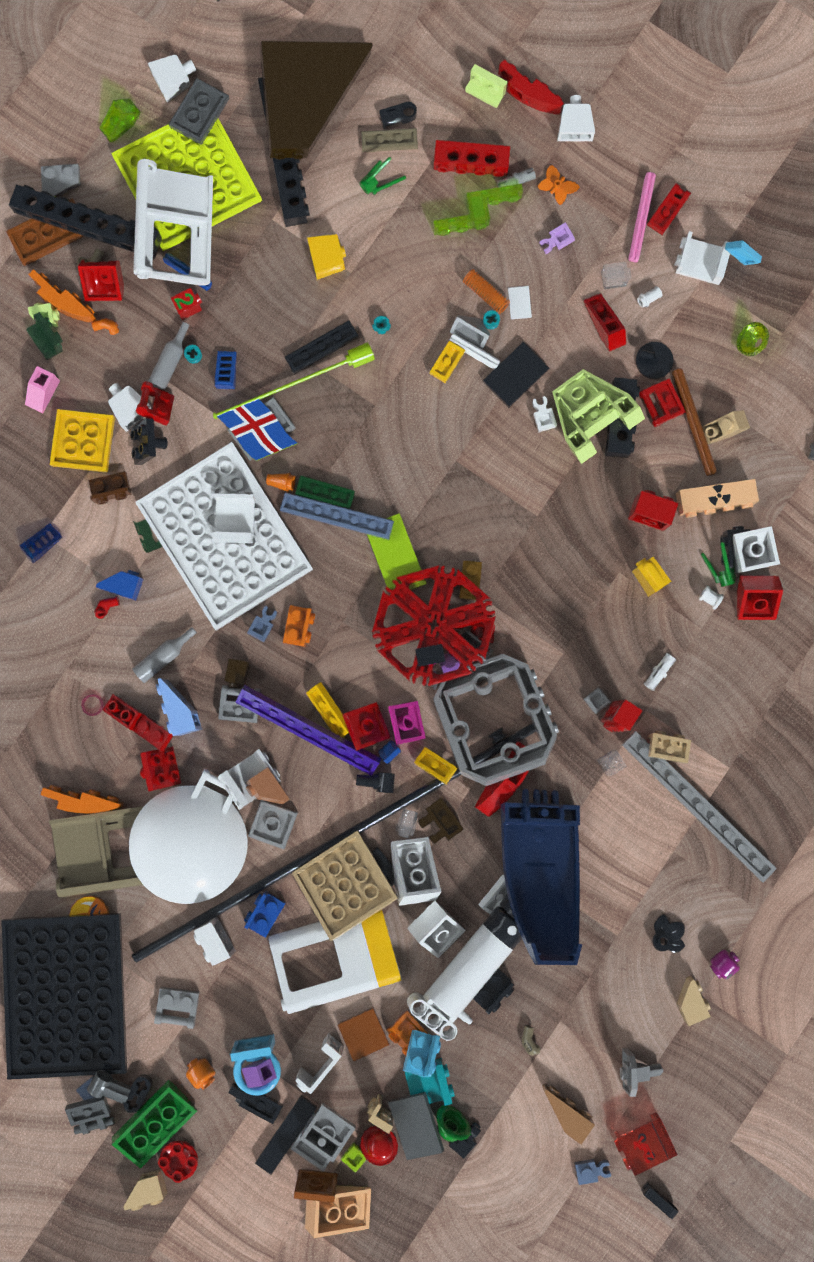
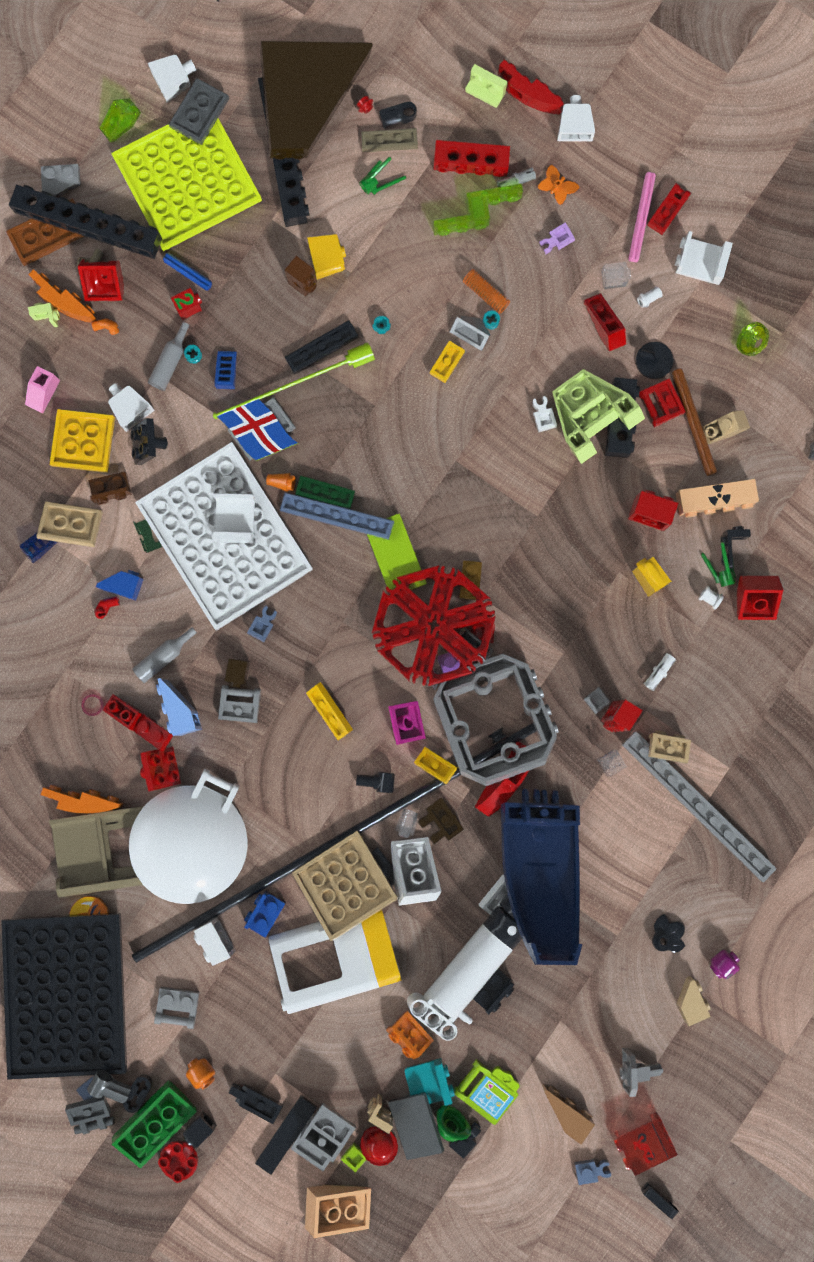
(44, 337): clear green bracket -> none
(69, 524): none -> tan tile
(148, 1190): tan slope -> none
(161, 404): red plate -> none
(176, 200): white piece -> none
(199, 1130): none -> black brick
(235, 778): white panel -> none
(254, 1050): medium azure tile -> none
(259, 1073): medium lavender brick -> none
(266, 788): nougat slope -> none
(273, 824): light grey tile -> none
(298, 626): orange bracket -> none
(301, 276): none -> reddish brown brick
(307, 730): dark purple plate -> none
(316, 1186): dark orange tile -> none
(333, 1049): white panel -> none
(363, 1034): dark orange tile -> none
(365, 105): none -> red plate
(366, 726): red plate -> none
(389, 751): blue slope -> none
(422, 1054): medium azure bracket -> none
(430, 655): black piece -> none
(436, 929): white slope -> none
(475, 351): white axle -> none
(491, 1094): none -> piece
(516, 375): black tile -> none
(519, 302): white sticker -> none
(527, 1042): dark tan arm -> none
(743, 252): medium azure tile -> none
(754, 550): white slope -> none

